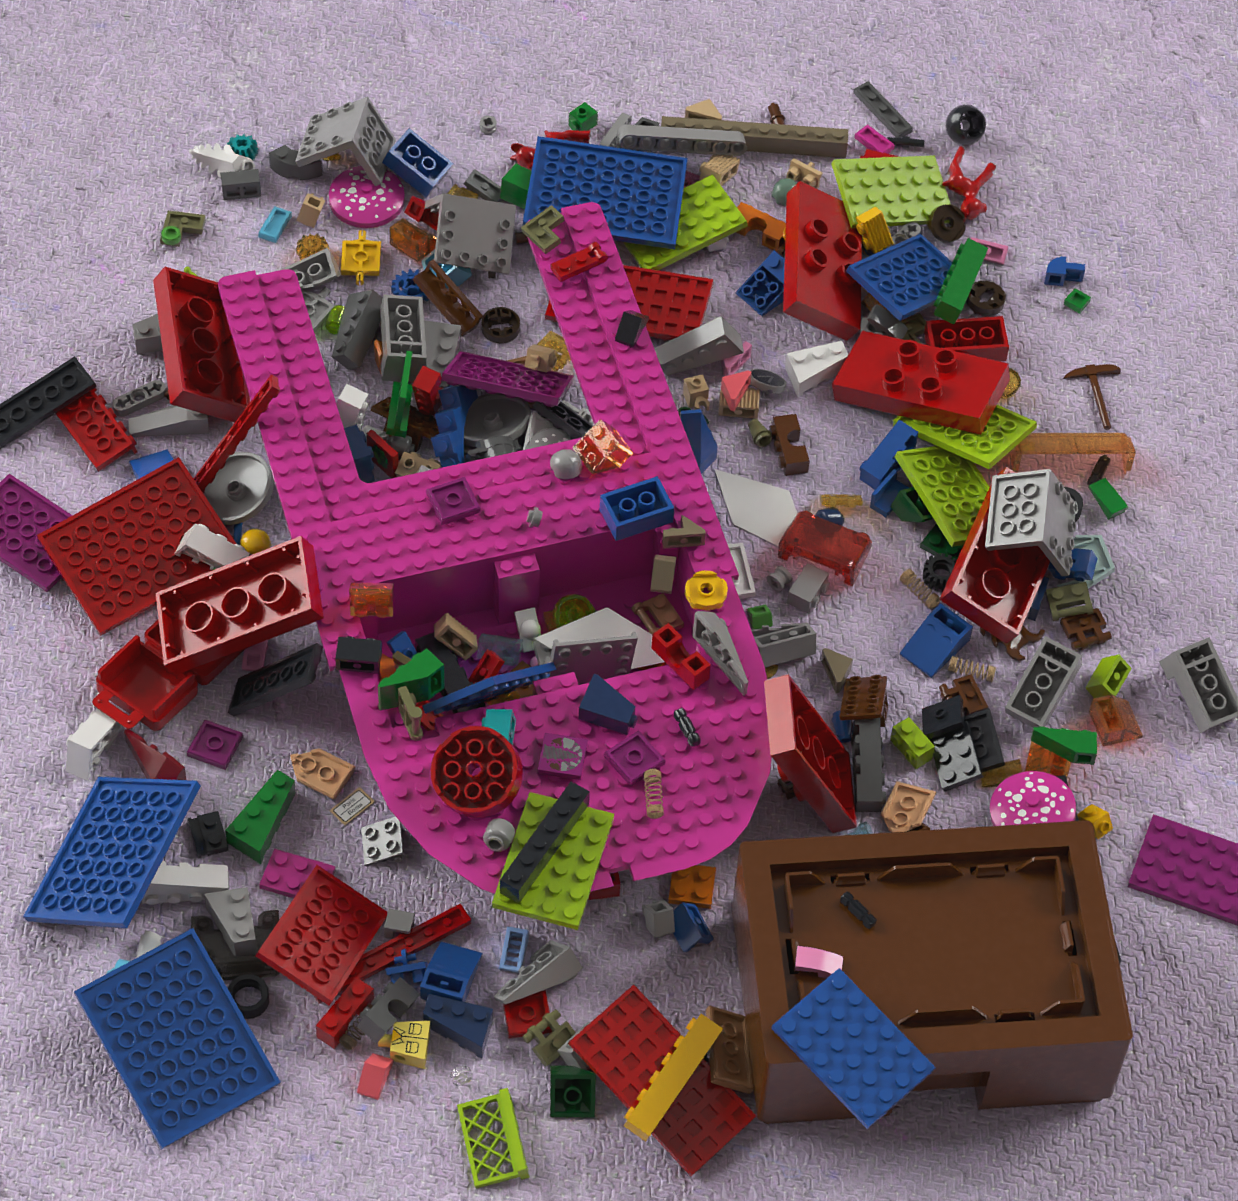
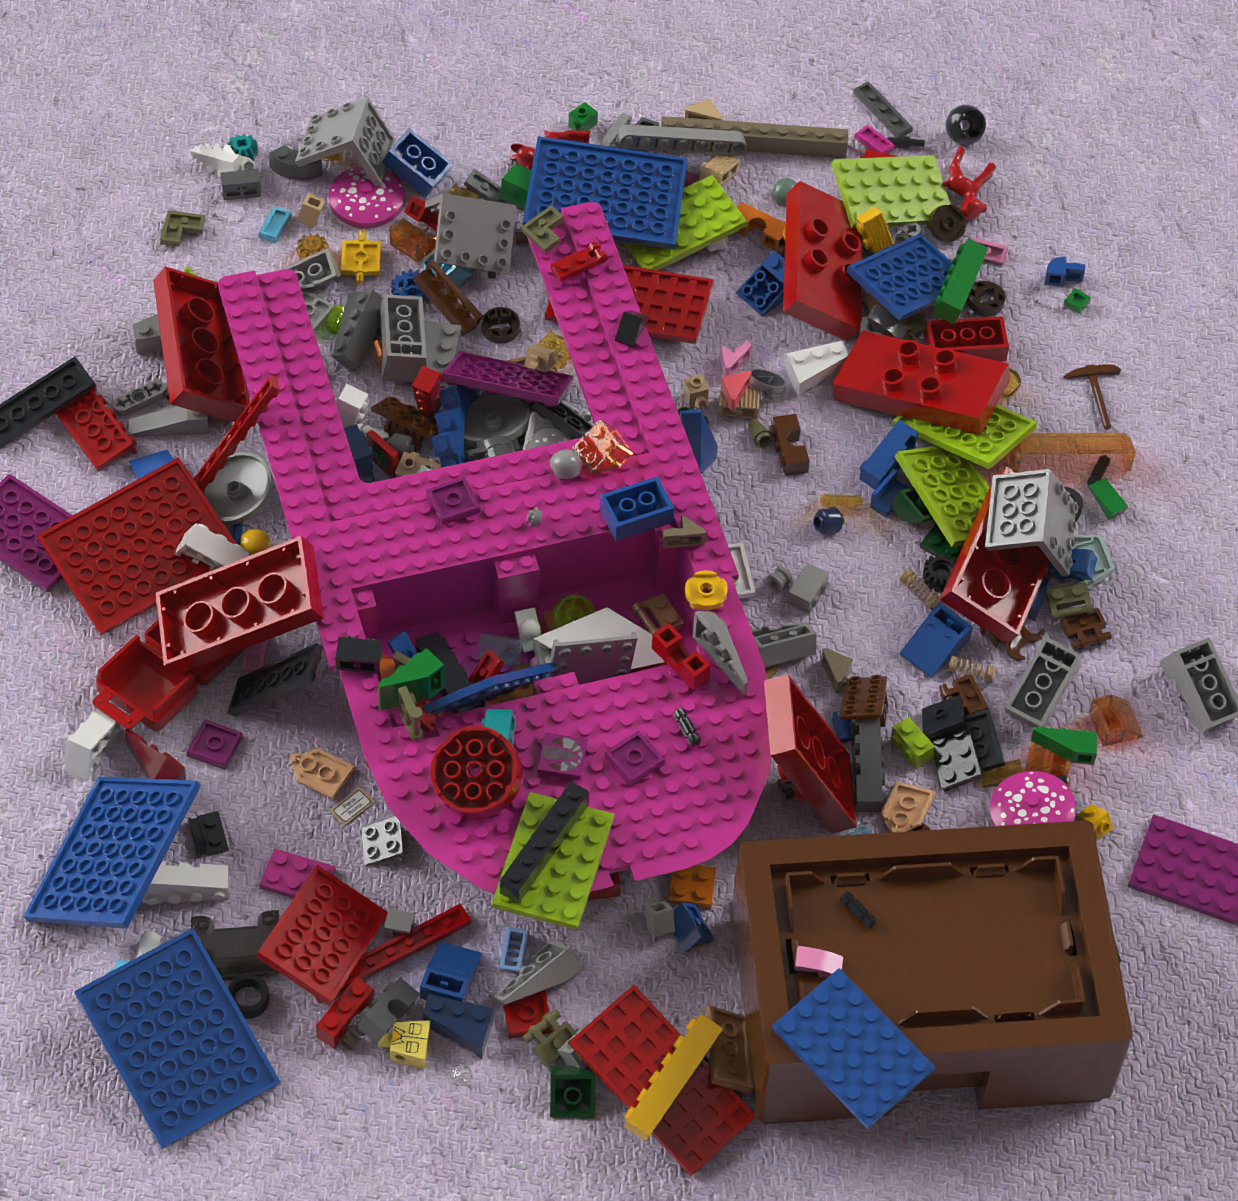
(171, 235): bright green tile -> none
(234, 919): light grey wedge -> none
(261, 818): green wedge -> none
(371, 599): clear orange slope -> none
(374, 1075): coral slope -> none
(400, 402): green fence -> none
(417, 969): blue hips -> none
(455, 636): tan brick -> none
(488, 120): light grey bush -> none
(499, 834): light grey head -> none
(512, 1134): lime fence -> none
(607, 707): dark blue slope -> none
(658, 807): tan piece -> none
(663, 574): dark tan slope -> none
(700, 347): light grey wedge -> none
(757, 506): white sticker -> none
(760, 616): bright green slope -> none
(775, 113): reddish brown axle -> none
(804, 173): tan hips -> none
(826, 545): clear red windscreen -> none
(1108, 676): lime brick -> none

